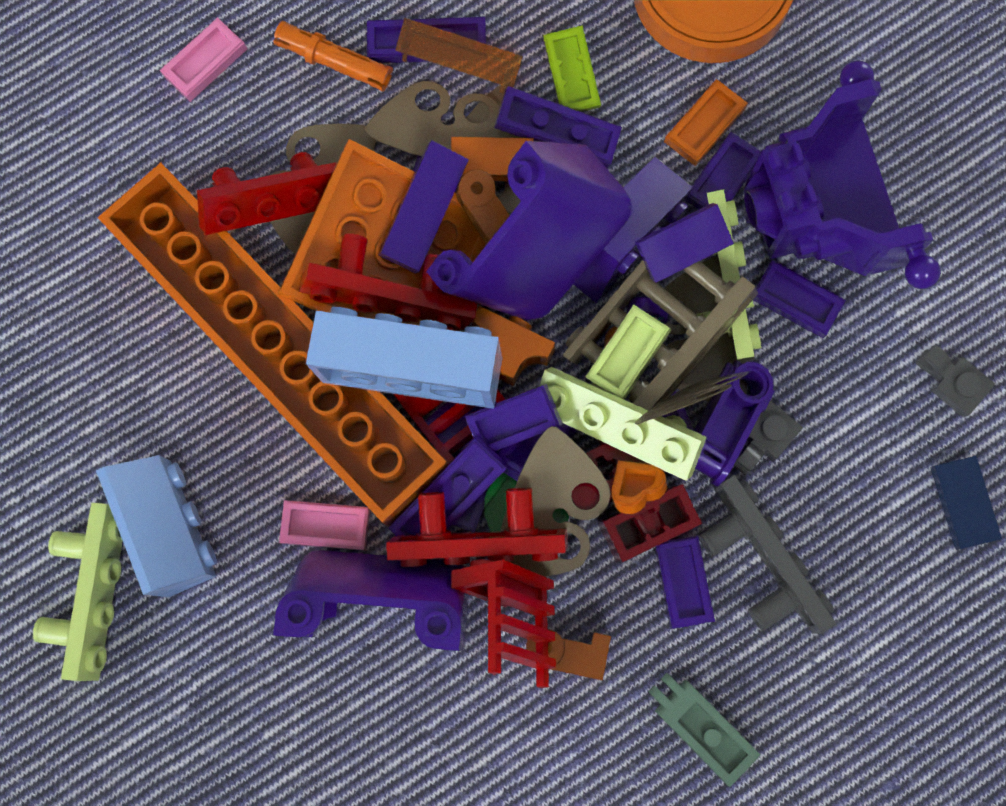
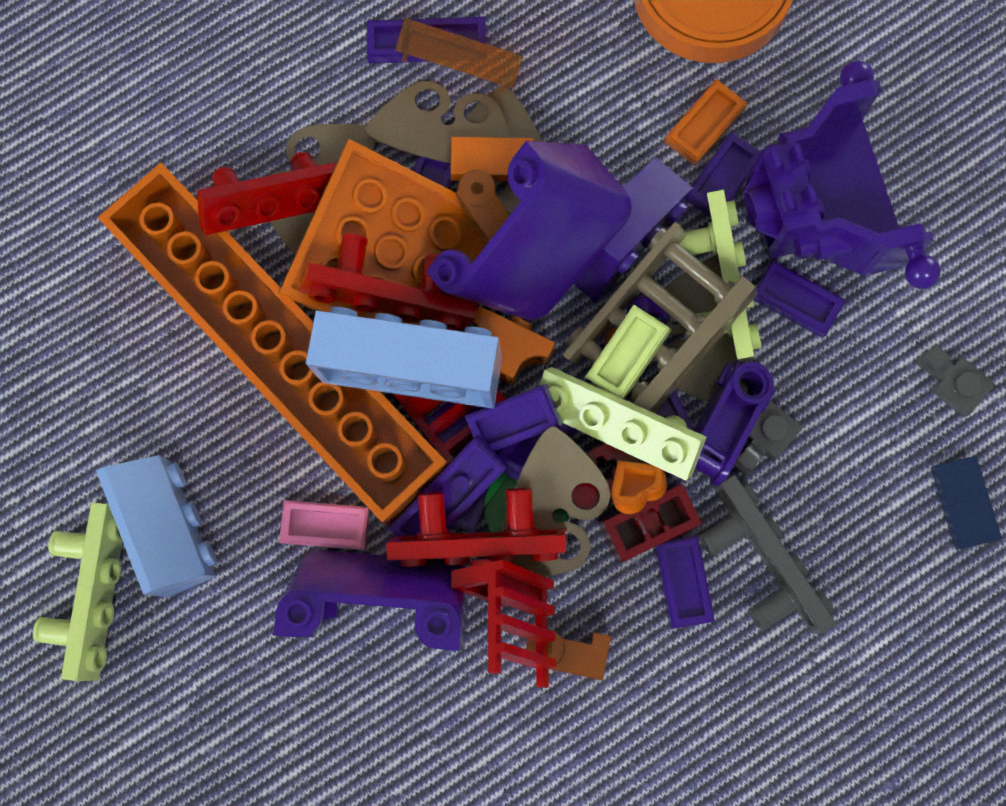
(203, 59): bright pink tile -> none
(322, 51): orange pin -> none
(423, 207): dark purple tile -> none
(551, 122): dark purple tile -> none
(572, 69): lime plate -> none
(684, 242): dark purple tile -> none
(686, 396): dark tan piece -> none
(704, 730): sand green hinge -> none

